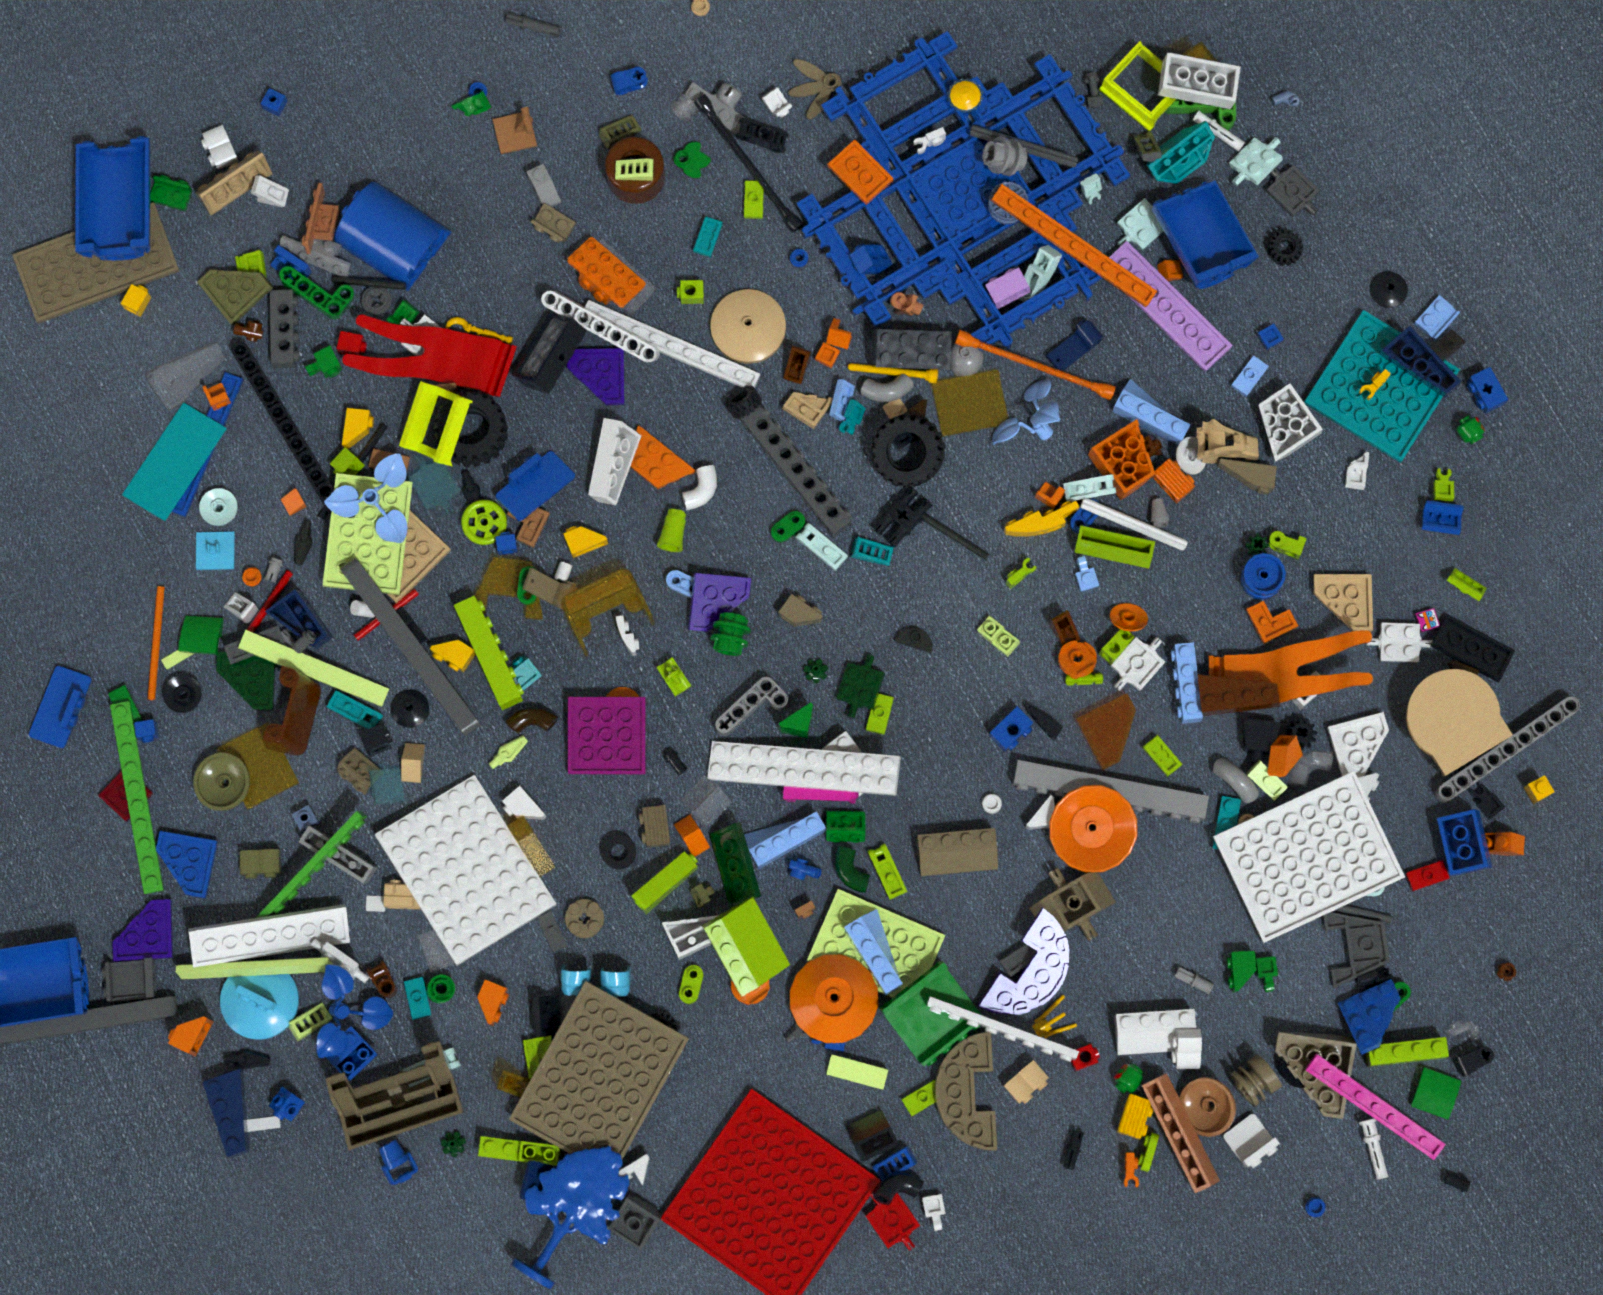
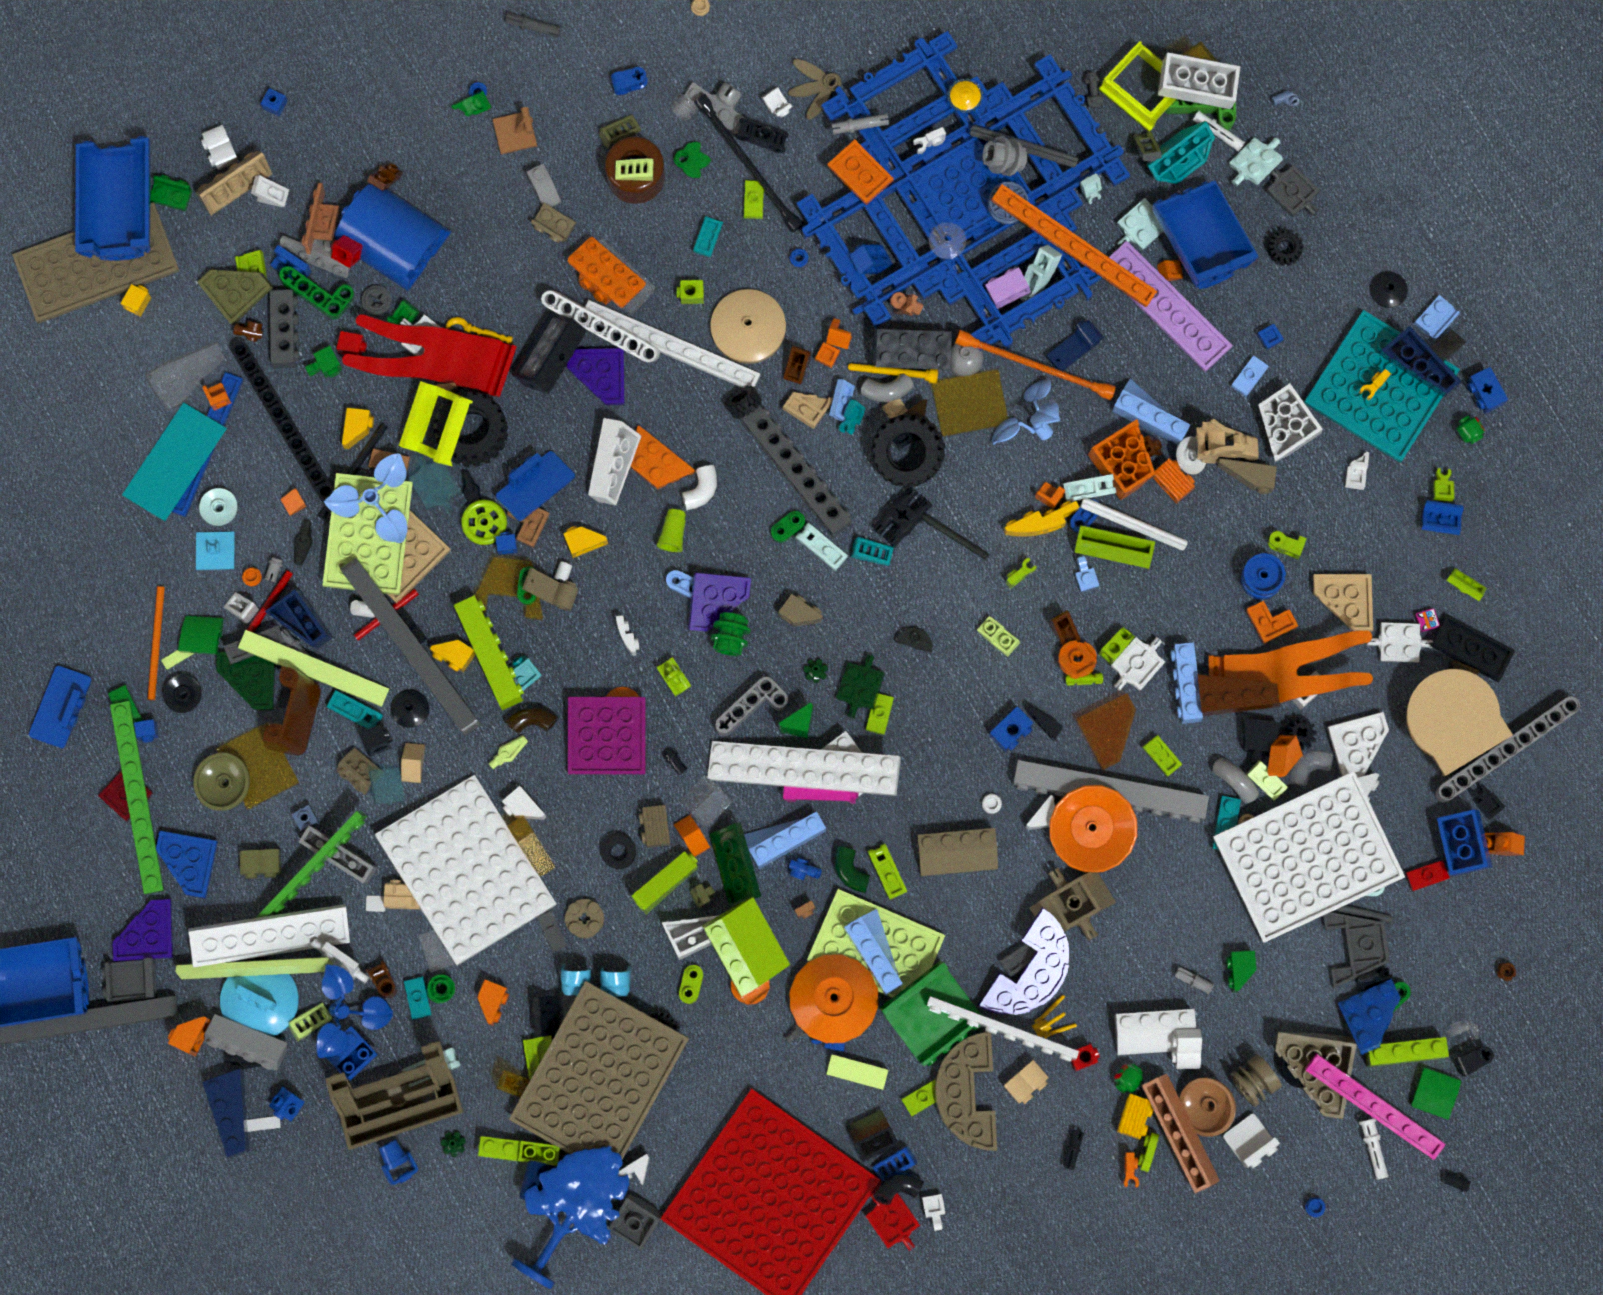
(245, 1042): none -> light grey brick
(306, 639): dark grey pin -> none
(346, 251): none -> red brick
(346, 463): lime brick -> none
(369, 282): pearl dark grey bar -> none
(385, 177): none -> reddish brown slope
(602, 596): clear yellow windscreen -> none
(845, 826): green bracket -> none
(859, 124): none -> light grey pin
(943, 248): none -> clear dish
(1128, 617): orange dish -> none
(1159, 515): light grey cone -> none
(1256, 540): dark green gear -> none
(1267, 969): green plate -> none
(1539, 789): yellow brick -> none

